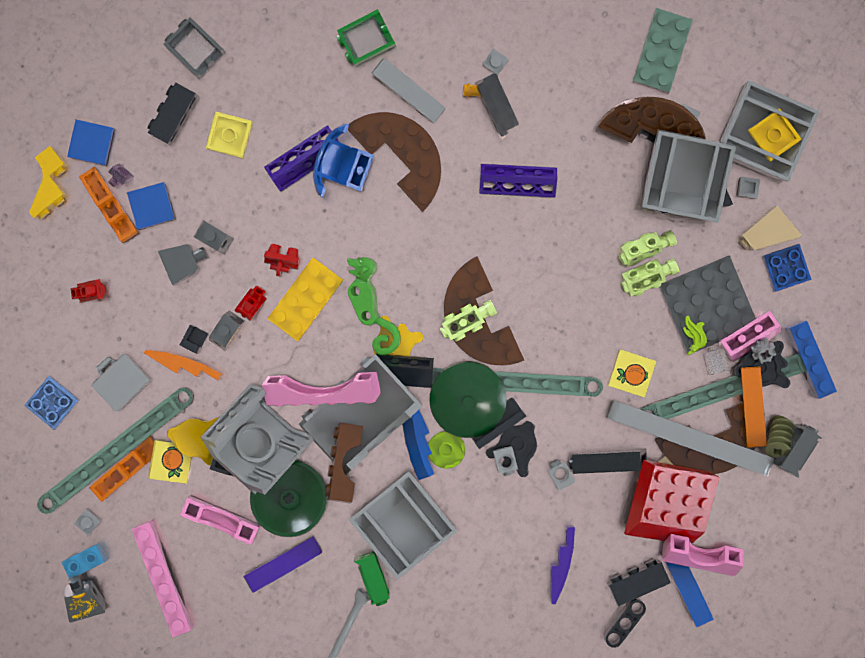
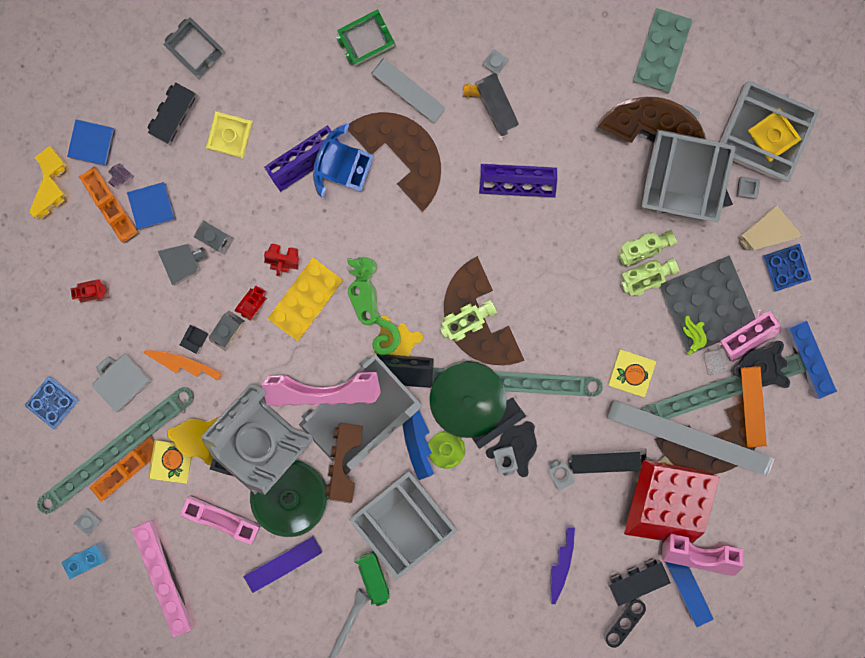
(82, 599): dark grey torso -> none
(763, 350): light grey gear -> none
(780, 437): olive piece -> none
(802, 446): dark grey window -> none

